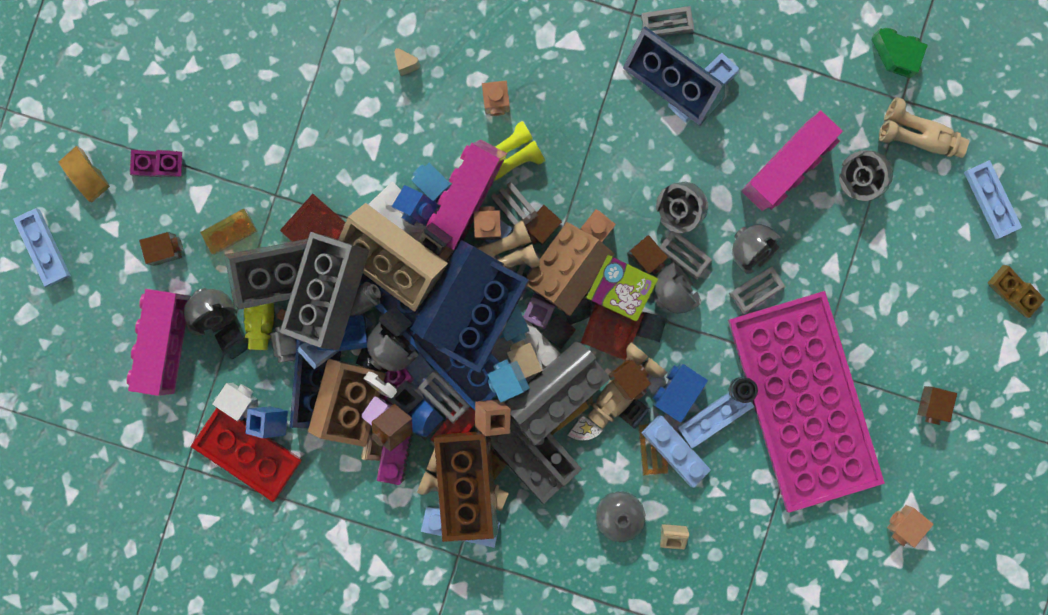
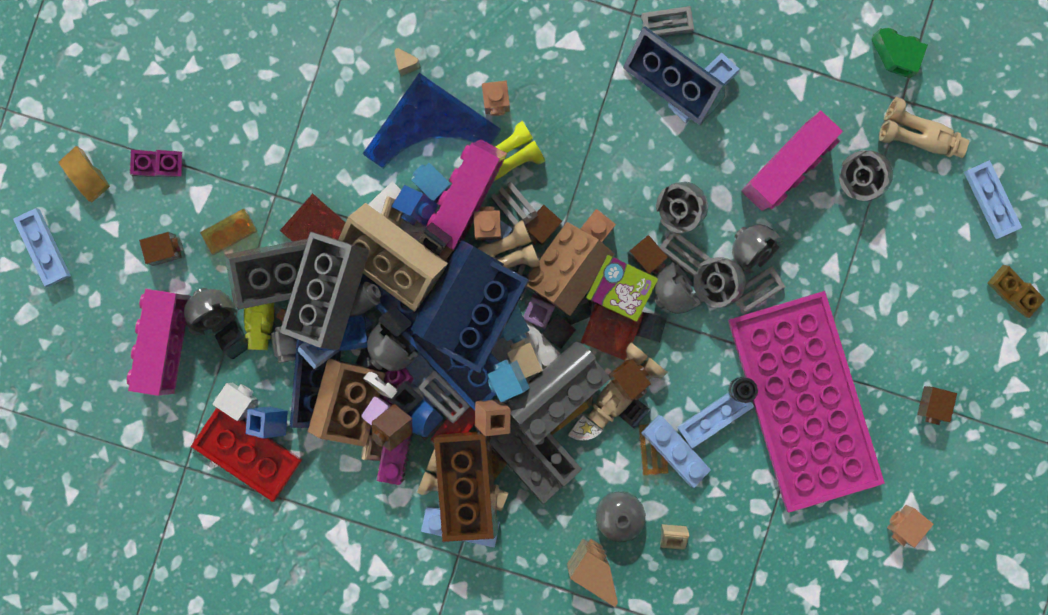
(391, 213): none -> tan slope
(427, 114): none -> clear blue plate
(592, 571): none -> medium nougat slope
(679, 392): blue brick -> none
(719, 282): none -> dark grey cylinder

